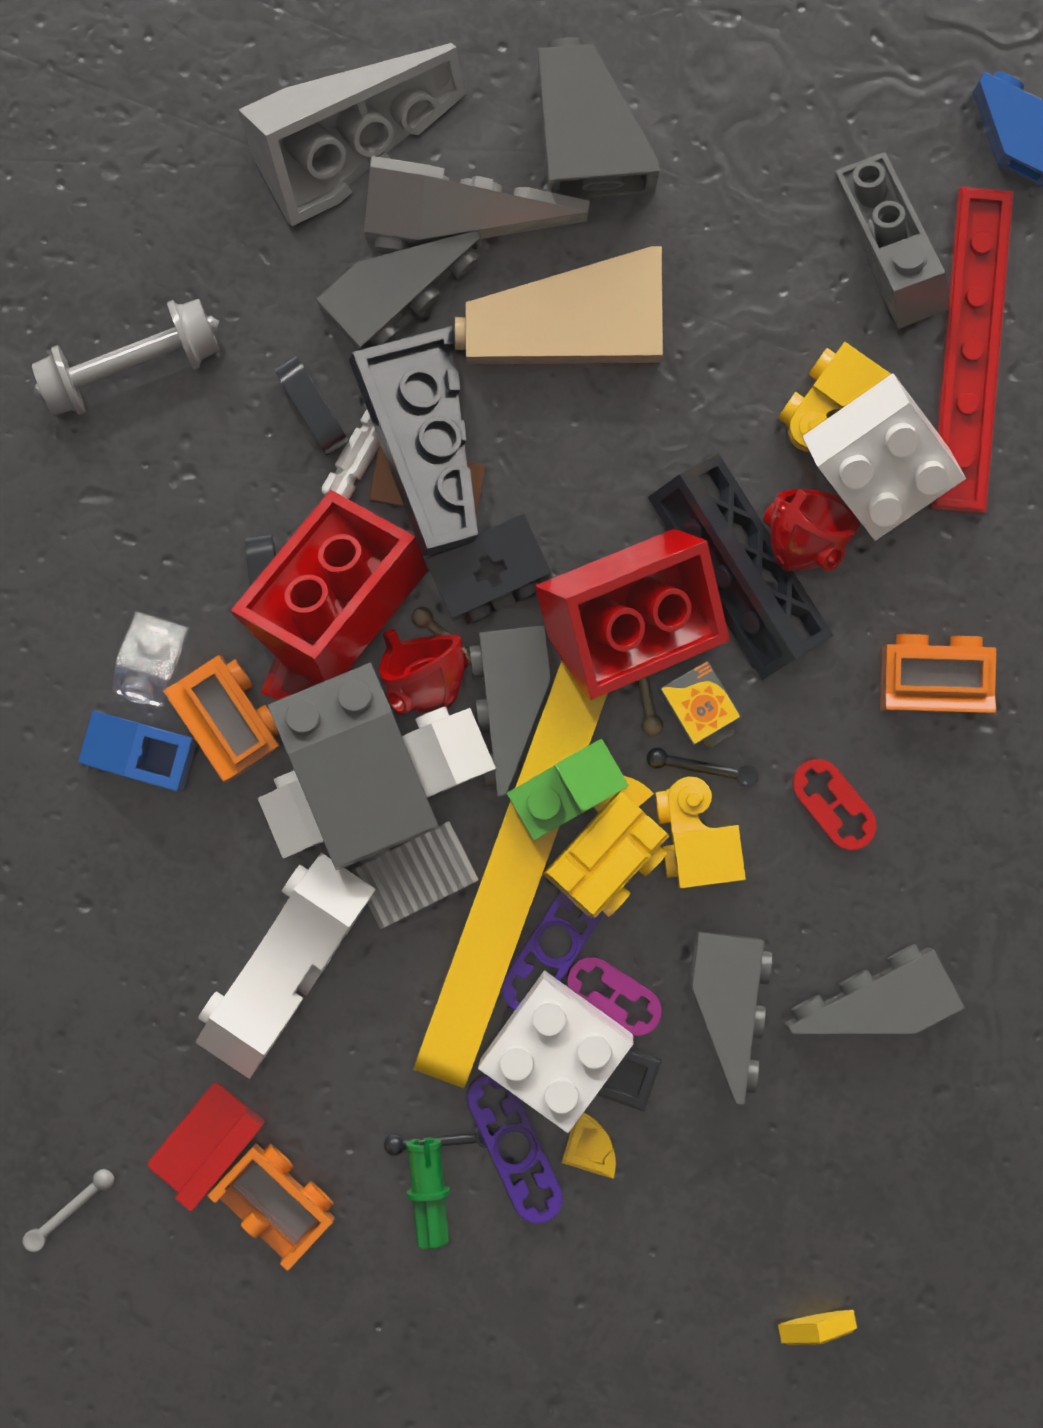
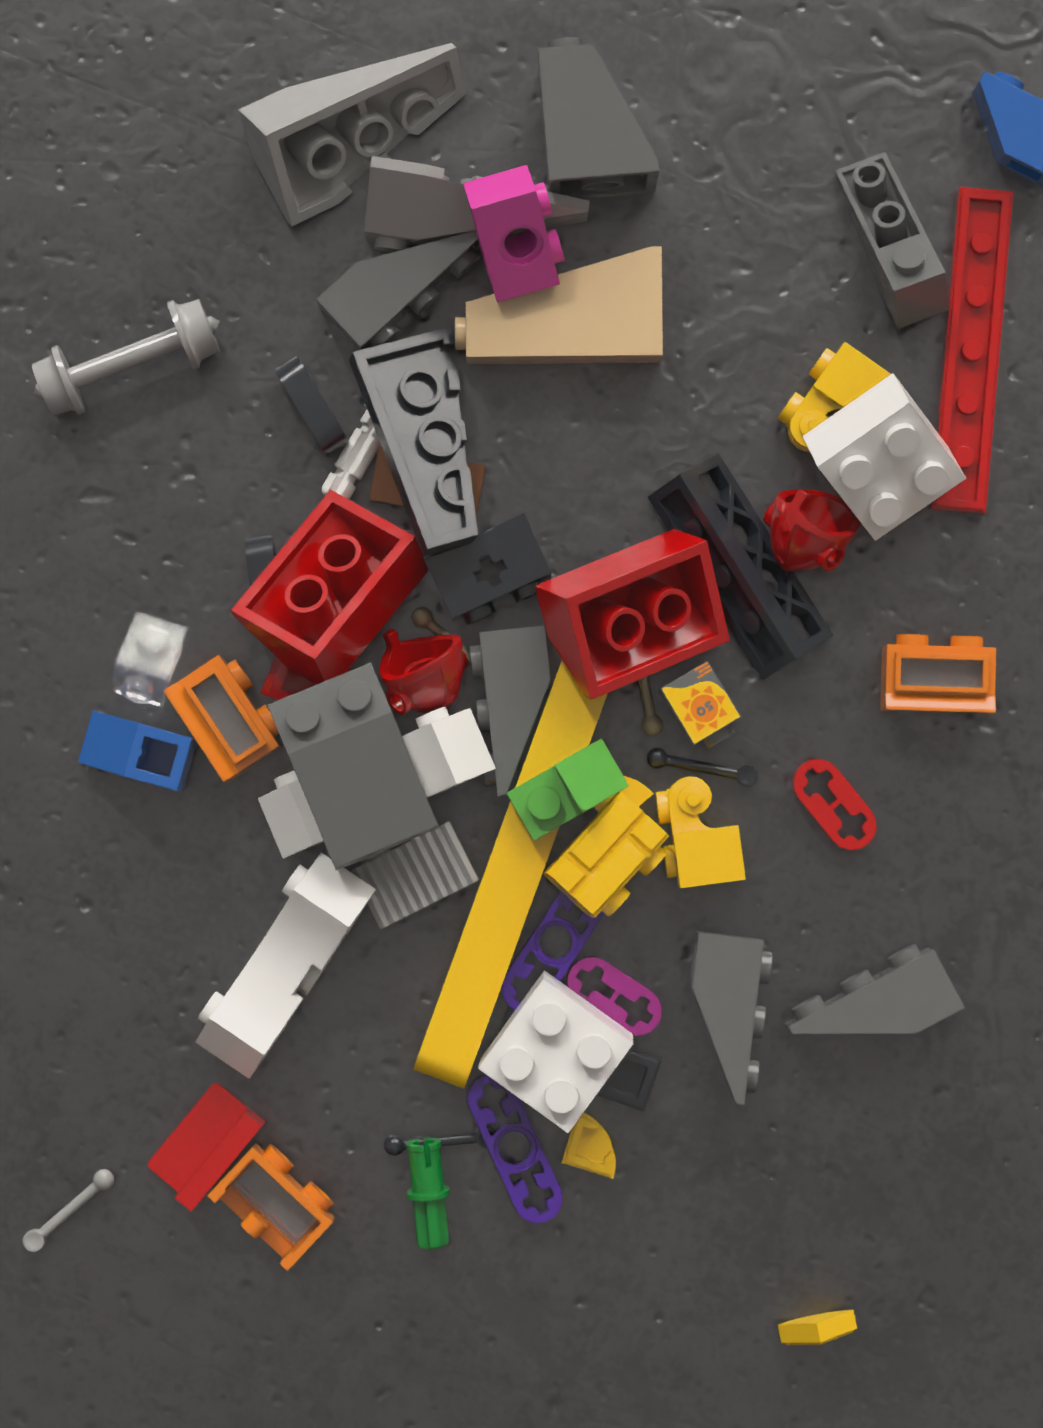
(508, 203): none -> dark pink brick

